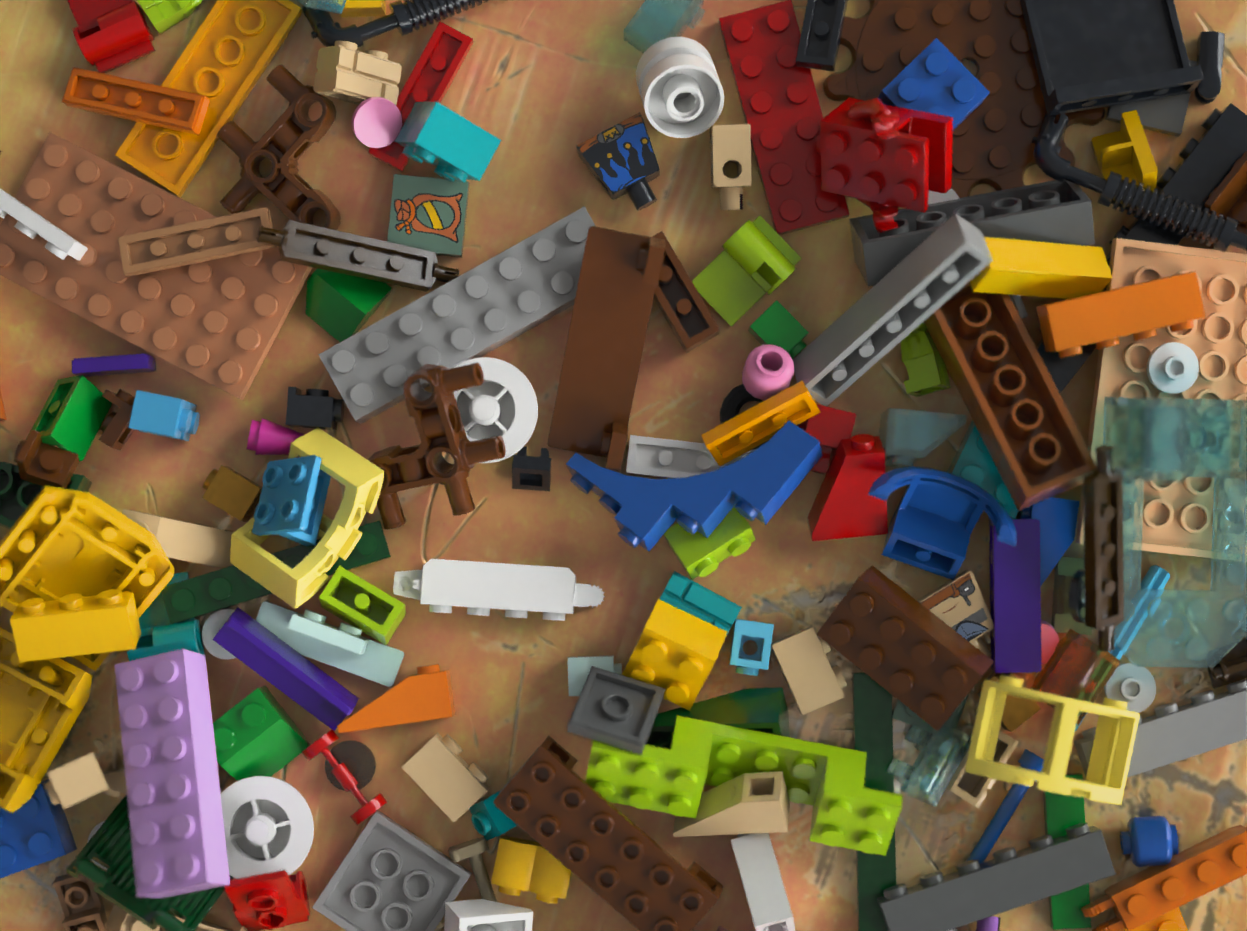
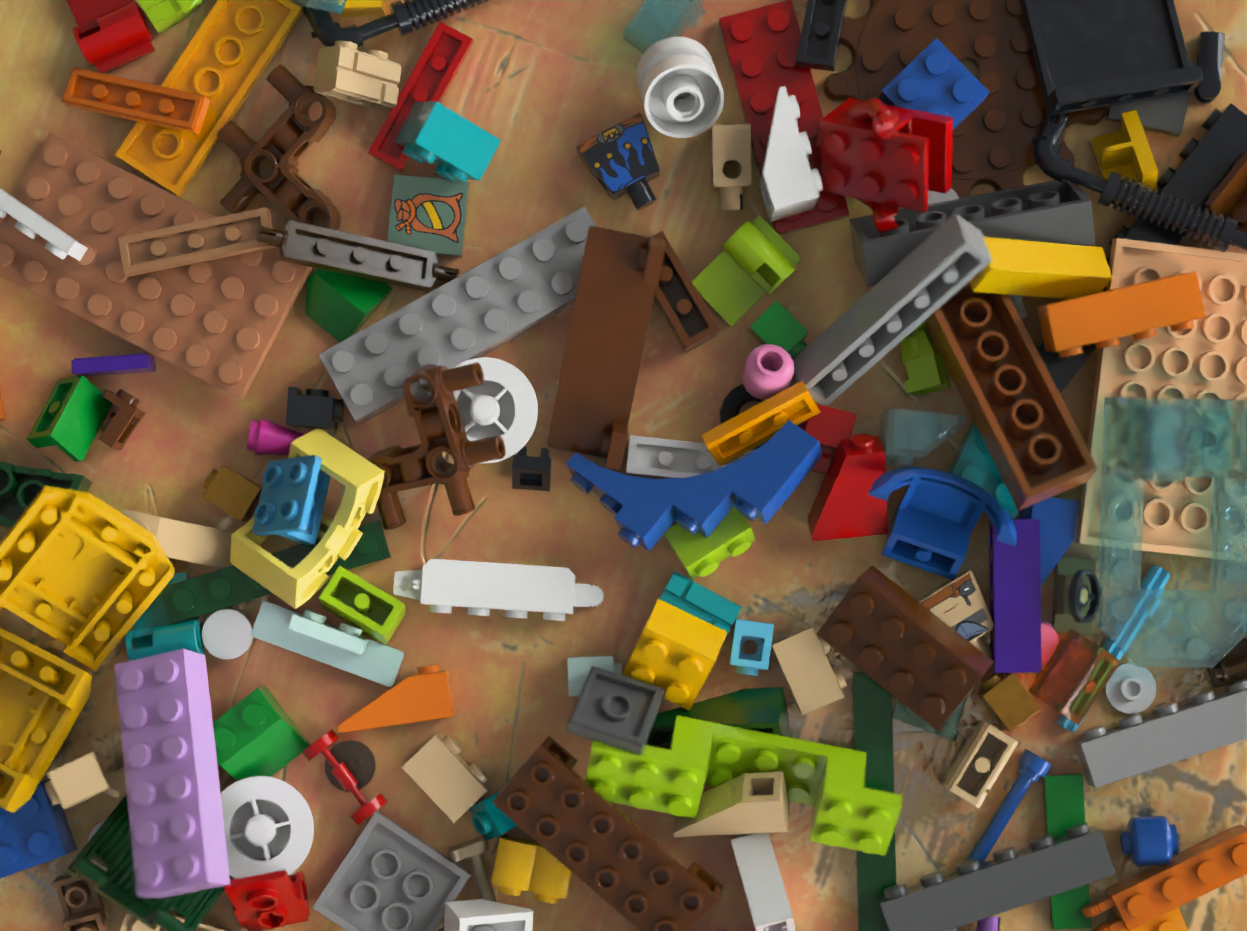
(44, 463): reddish brown bracket -> none
(75, 625): yellow brick -> none
(164, 416): dark azure brick -> none
(286, 669): dark purple panel -> none
(376, 122): bright pink piece -> none
(786, 176): none -> white slope
(935, 765): clear light blue plate -> none
(1103, 548): dark brown plate -> none
(1109, 752): light yellow window -> none
(1172, 367): white piece -> none

